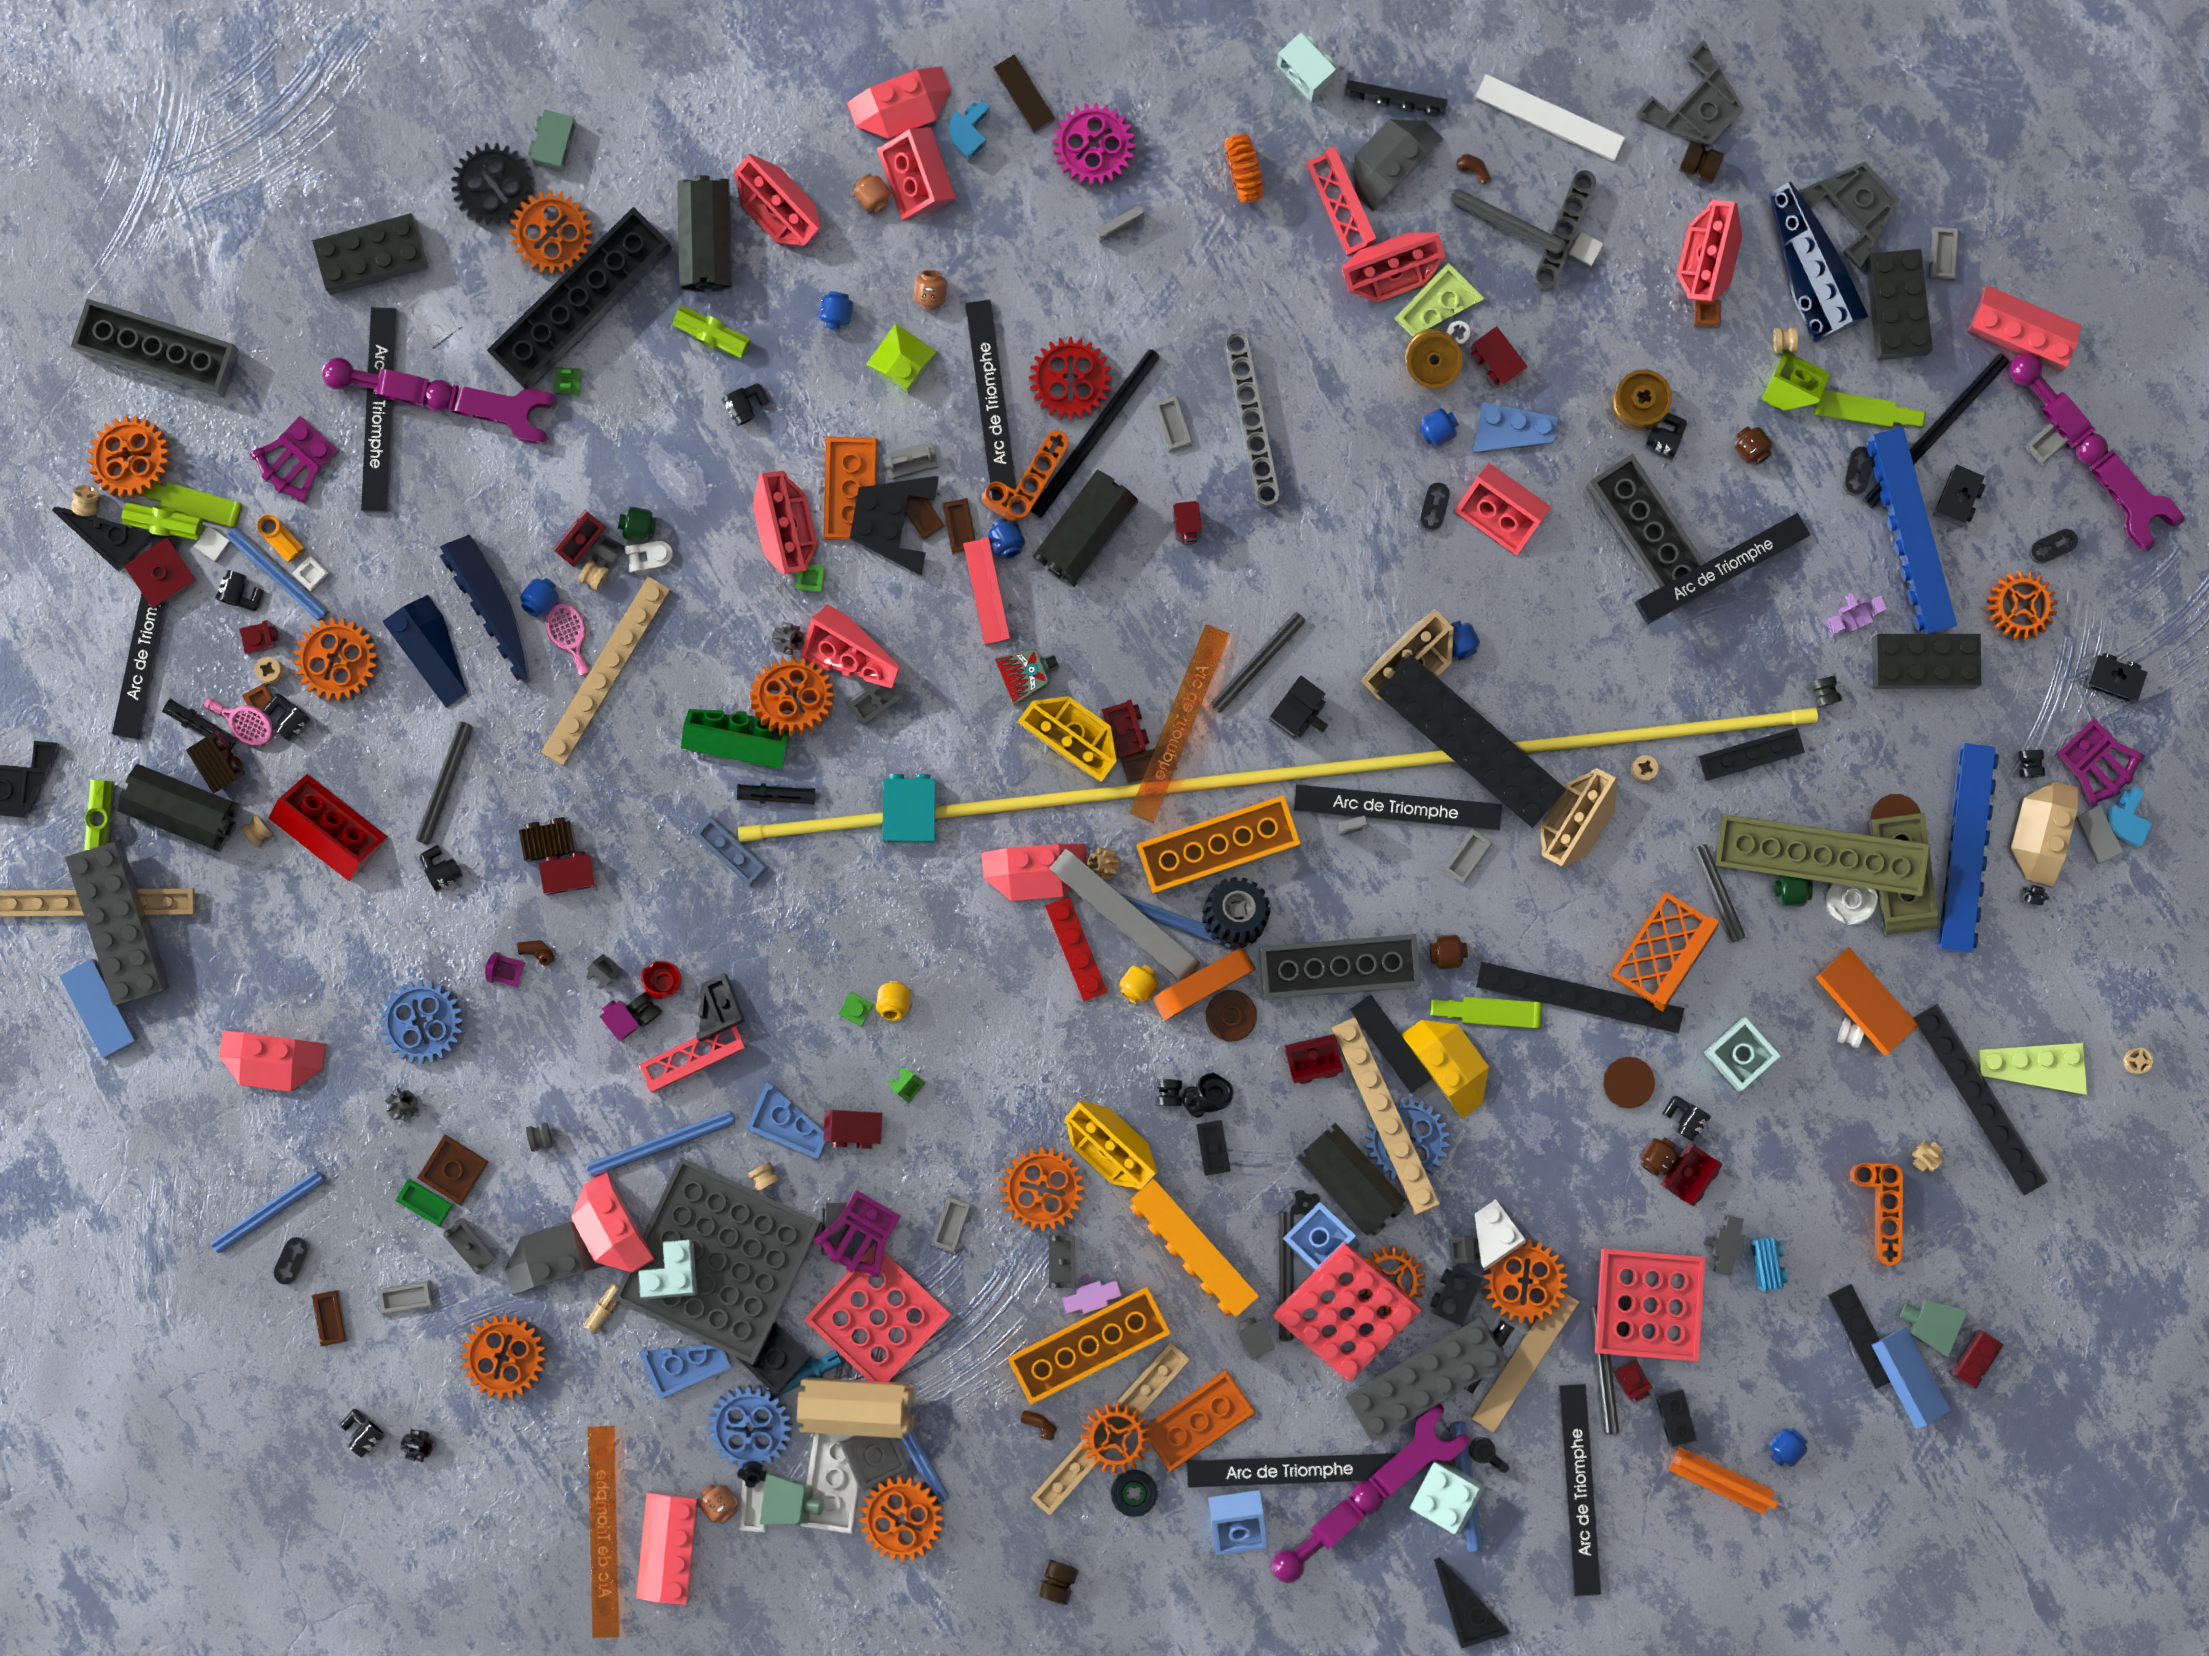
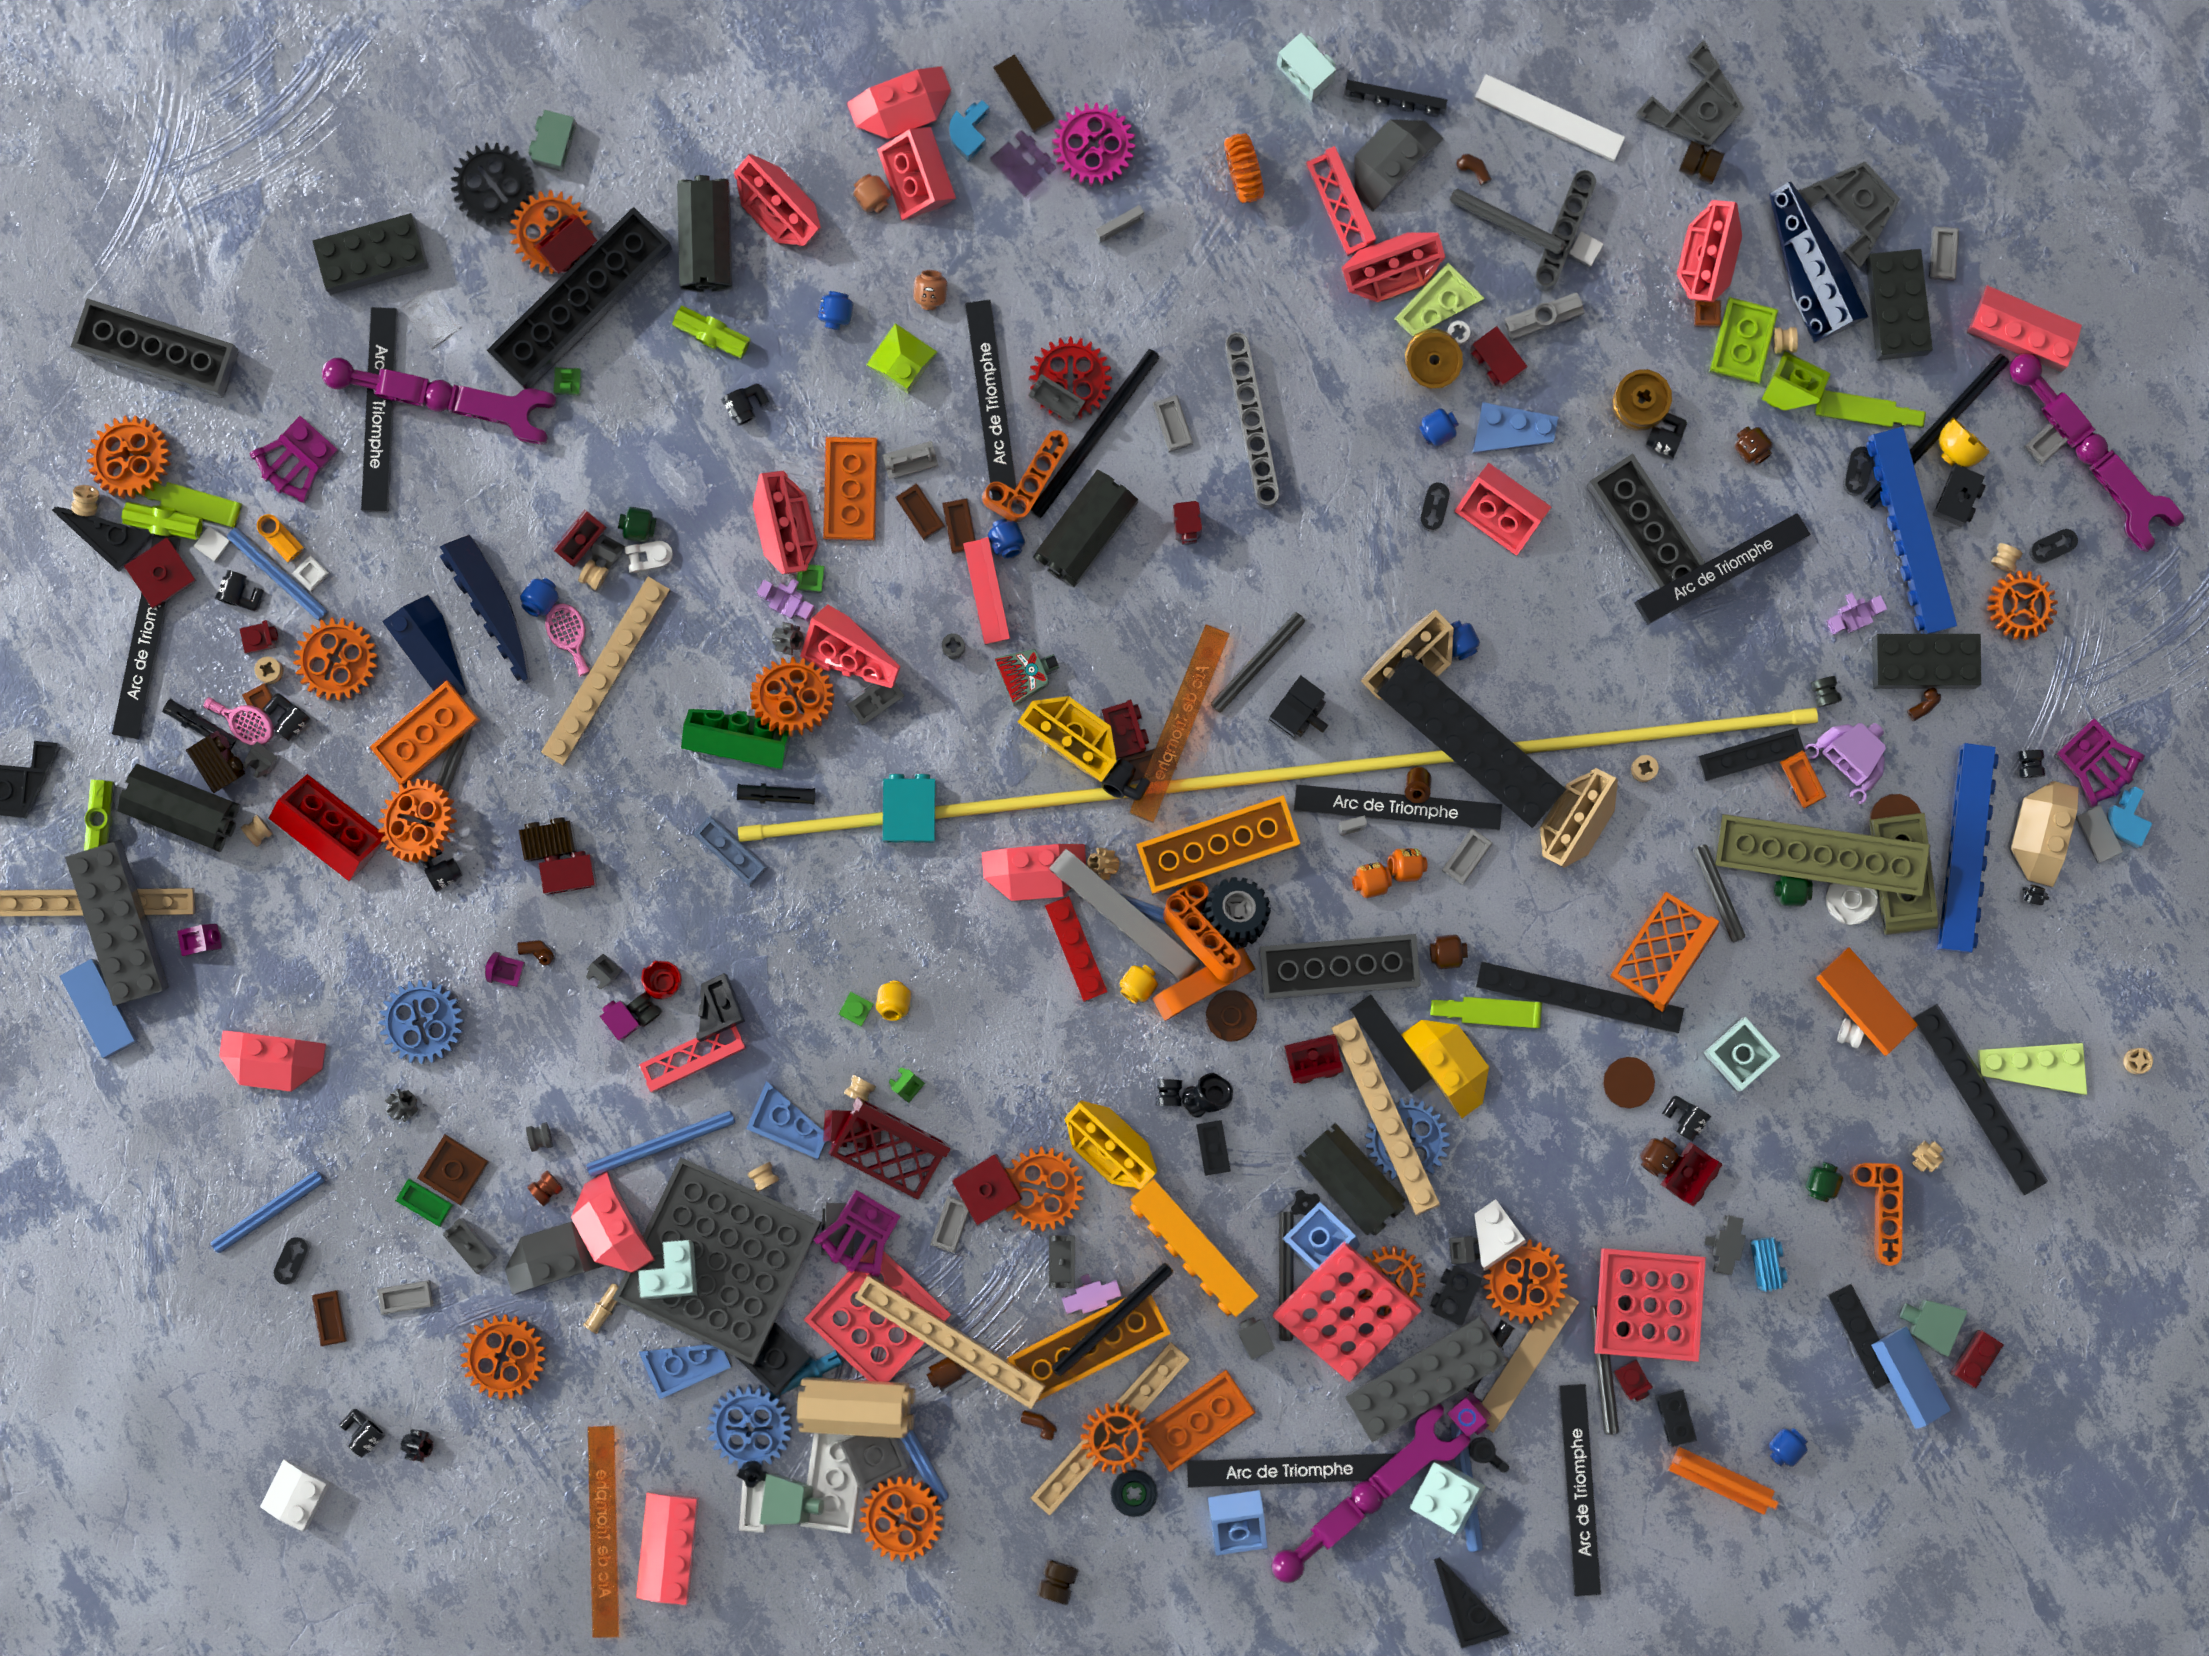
(199, 939): none -> magenta bracket
(260, 759): none -> dark grey tile
(295, 1495): none -> white slope
(424, 797): none -> orange gear
(425, 733): none -> orange tile
(545, 1188): none -> copper wheel
(565, 244): none -> dark red brick
(718, 1503): nougat head -> none
(786, 599): none -> lavender piece
(859, 1088): none -> tan wheel
(881, 517): black wing -> none
(894, 1126): none -> dark red fence
(945, 1373): none -> reddish brown brick
(947, 642): none -> dark grey bush
(950, 1341): none -> tan plate
(987, 1189): none -> dark red plate
(1017, 169): none -> clear purple plate
(1056, 398): none -> dark grey hinge
(1112, 1319): none -> black axle
(1119, 780): none -> black piece
(1223, 959): none -> orange beam
(1372, 880): none -> orange head
(1407, 864): none -> orange head
(1418, 785): none -> reddish brown brick
(1470, 1415): none -> magenta brick
(1559, 310): none -> light grey piece
(1743, 340): none -> lime tile
(1803, 779): none -> orange tile
(1824, 1182): none -> dark green head
(1855, 753): none -> lavender torso
(1926, 706): none -> reddish brown arm
(1961, 445): none -> yellow cylinder
(2006, 557): none -> tan wheel
(2102, 681): black brick -> none

